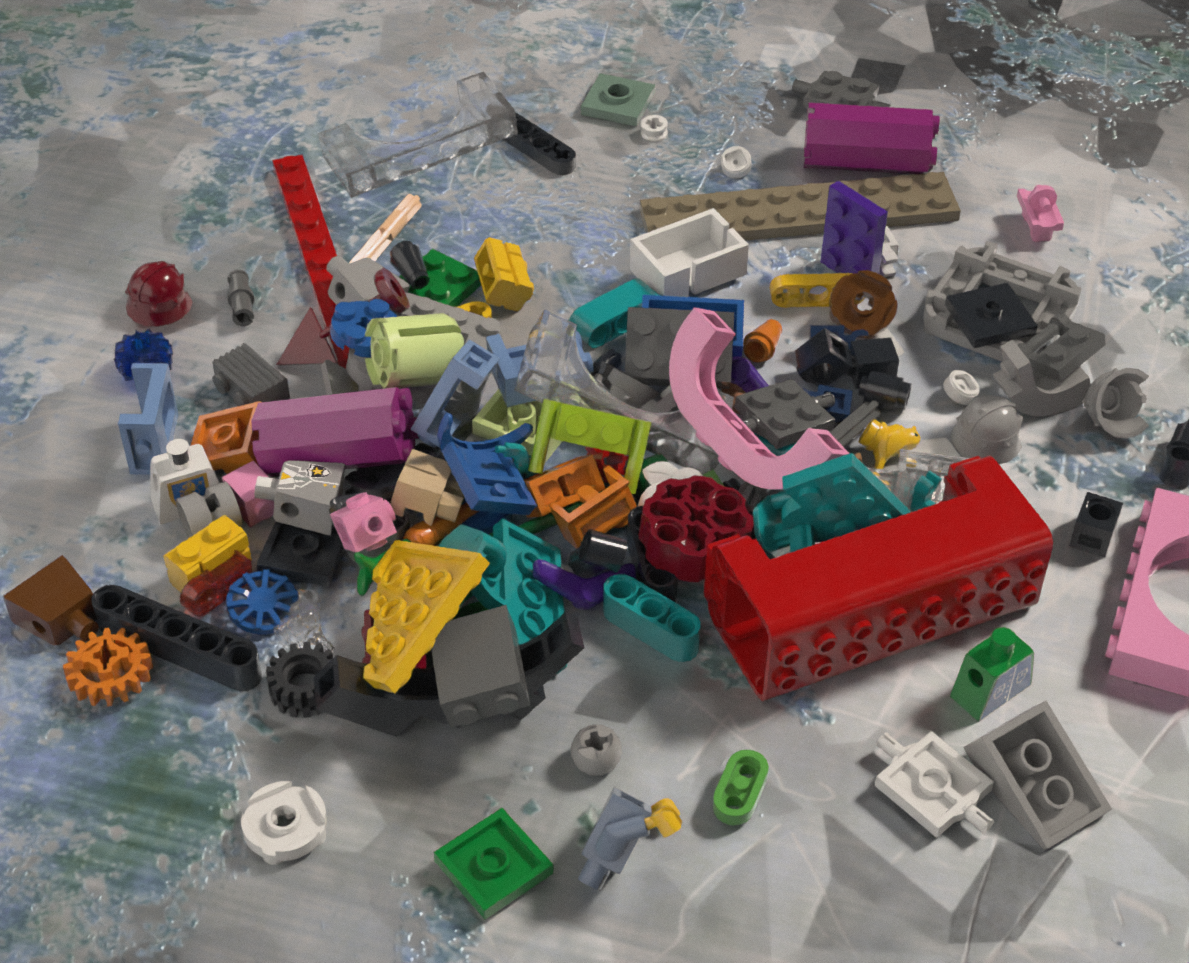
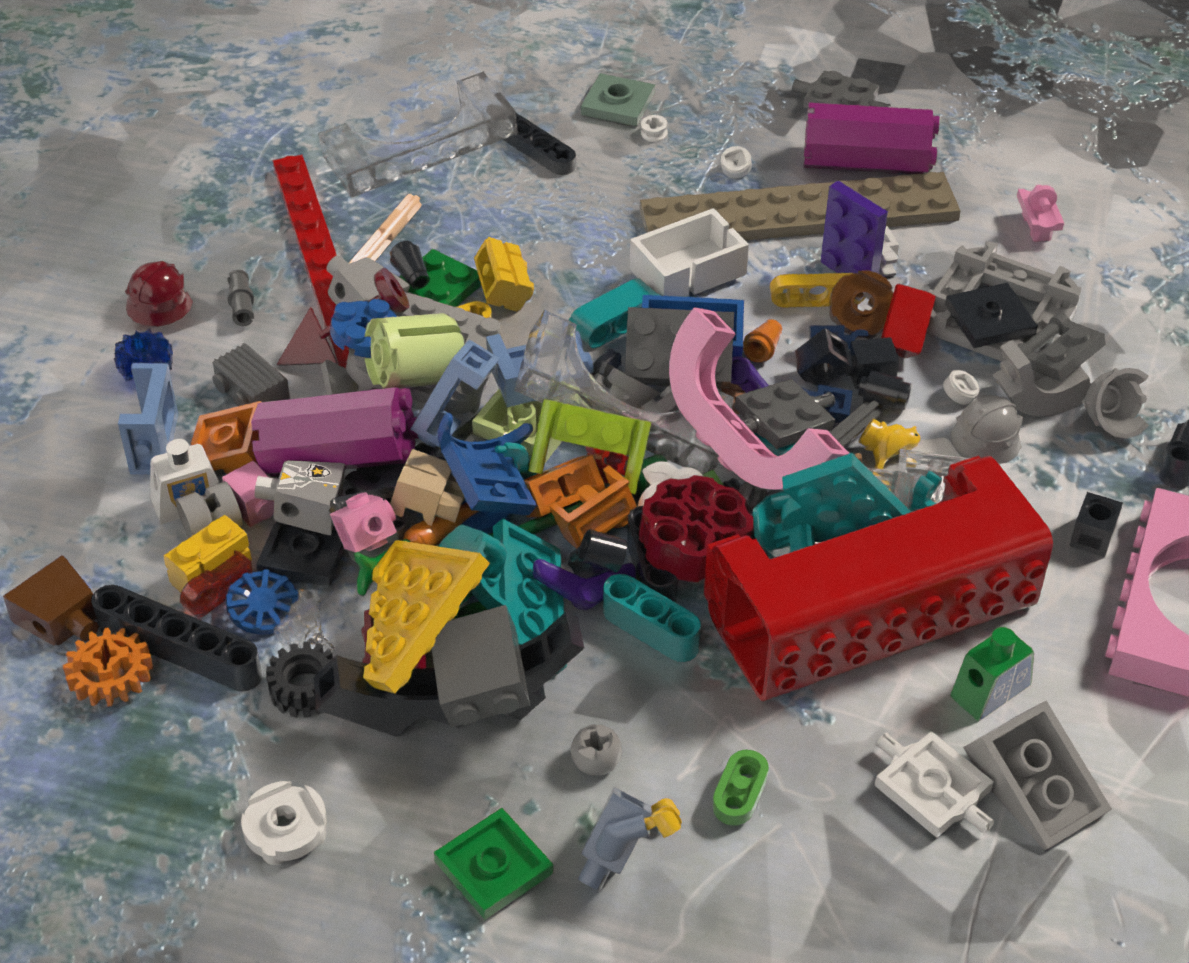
(908, 319): none -> red slope

